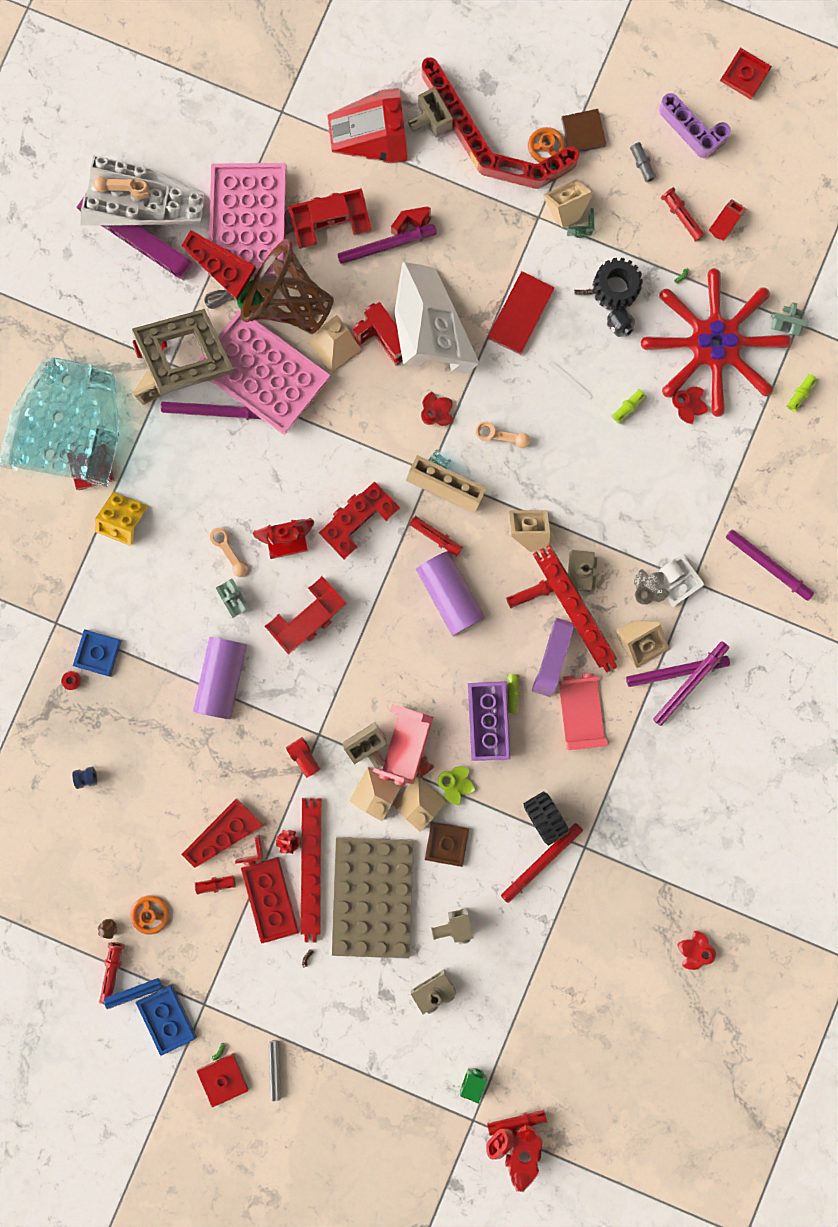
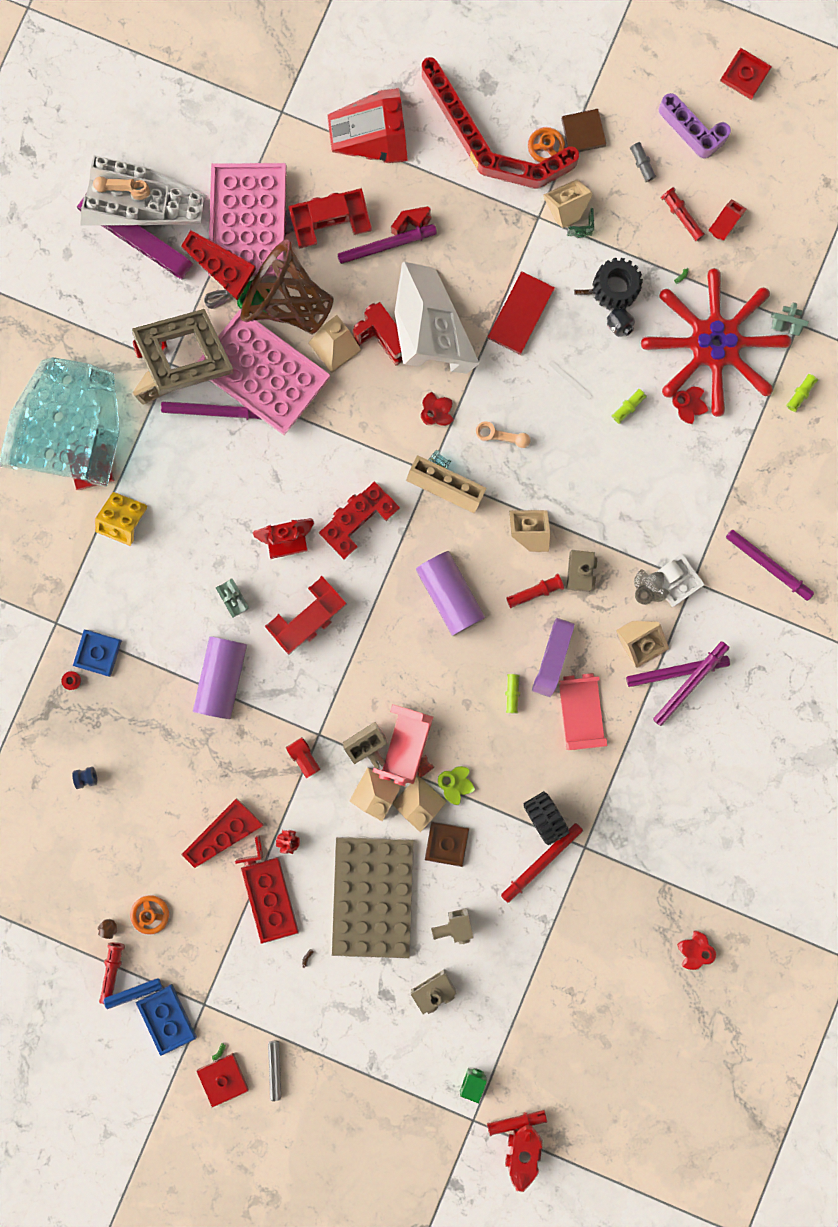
(215, 884): red pin -> none
(239, 568): light nougat piece -> none
(311, 869): red hinge -> none
(433, 113): dark tan brick -> none
(444, 540): red pin -> none
(489, 721): medium lavender brick -> none
(500, 1144): red plate -> none
(576, 608): red hinge -> none

